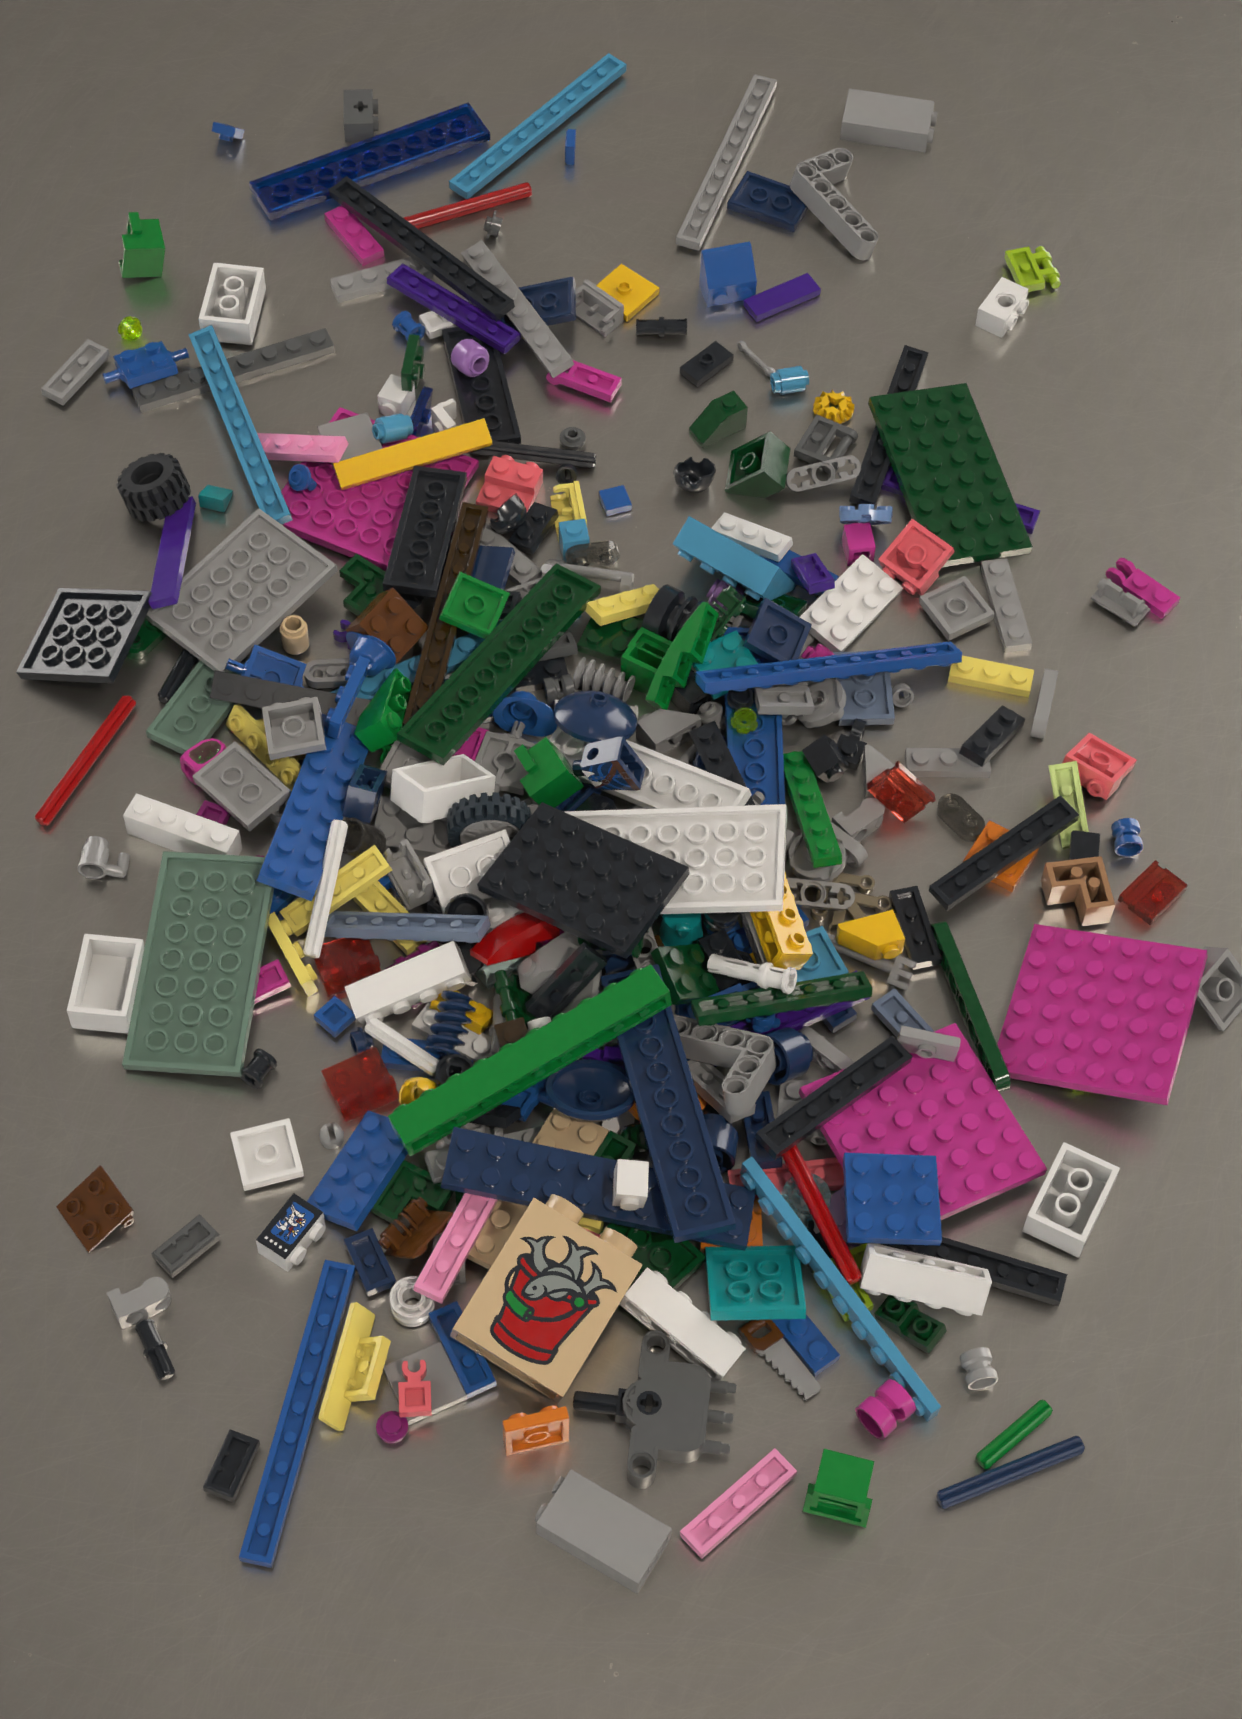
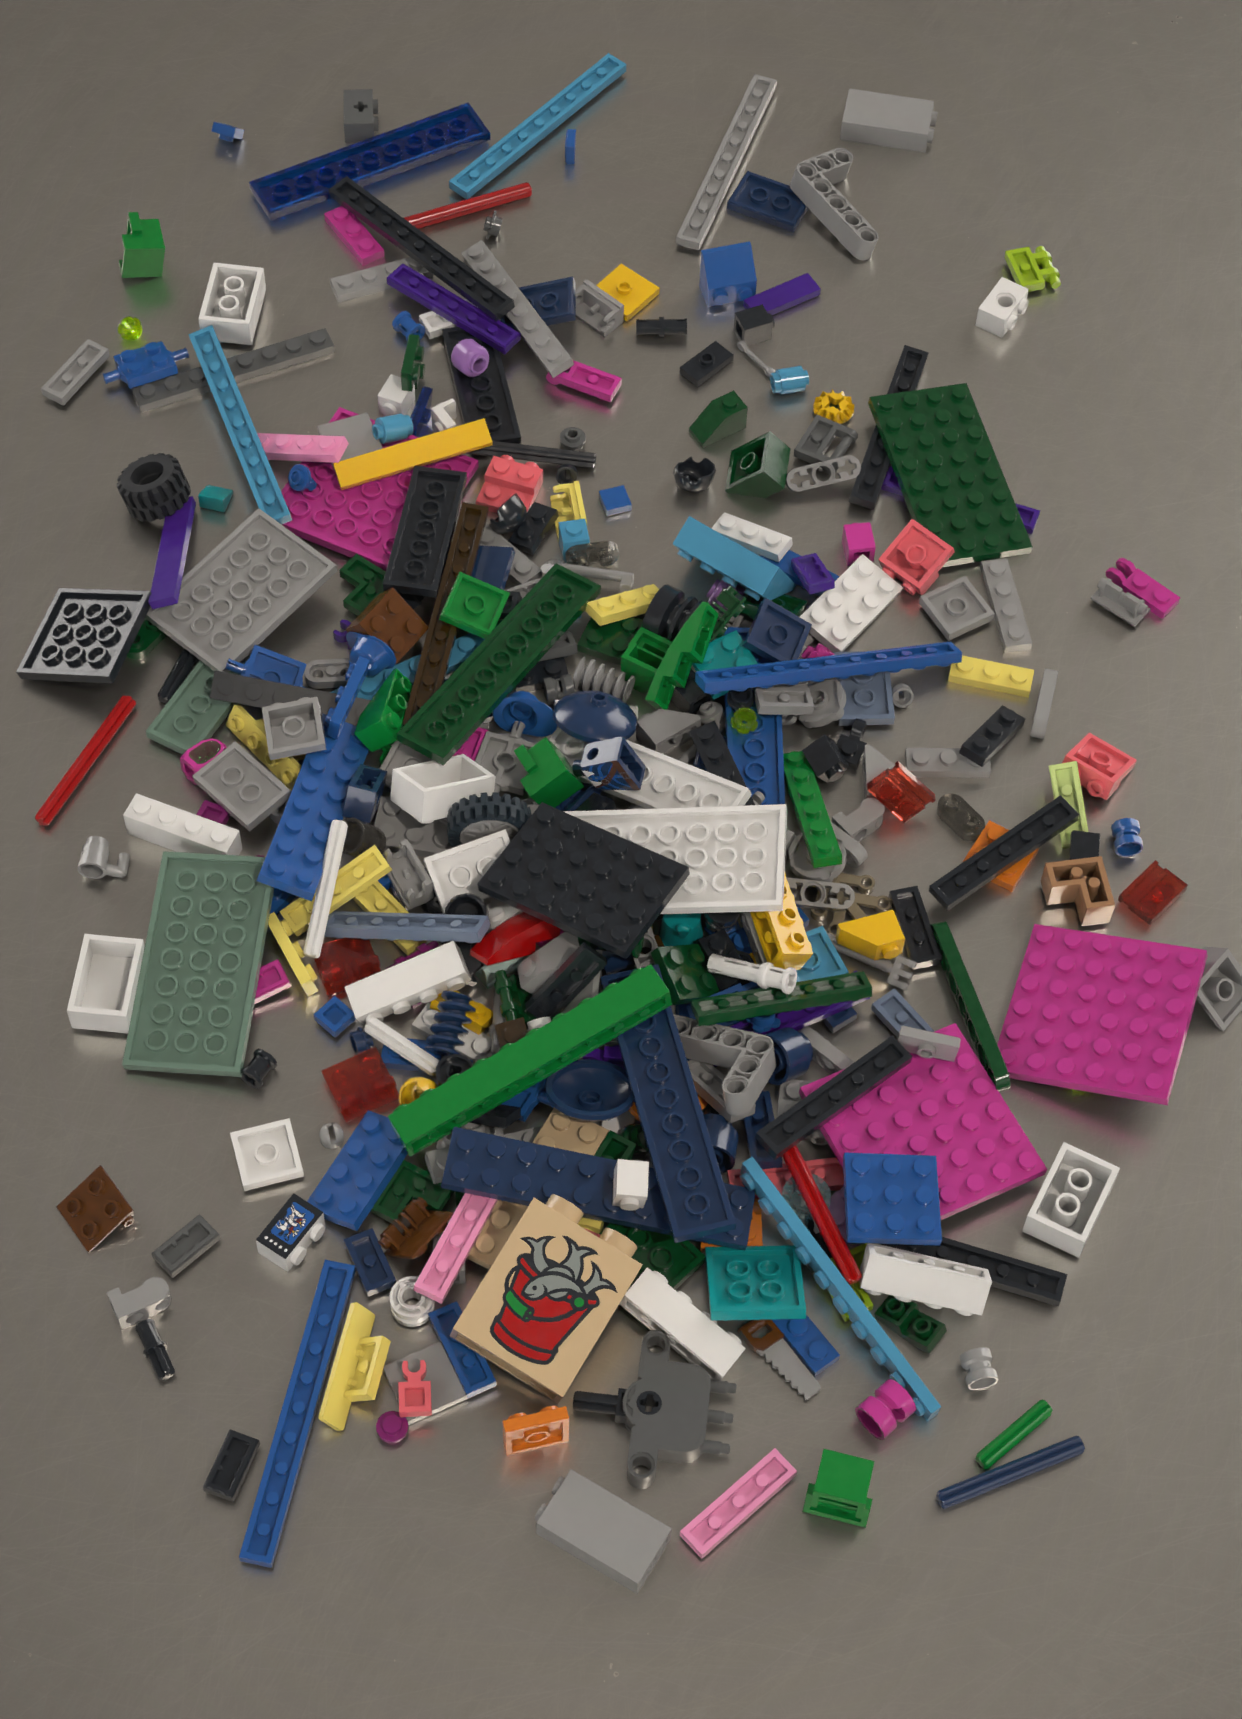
(294, 635): tan brick -> none
(753, 325): none -> black brick
(866, 513): medium blue plate -> none

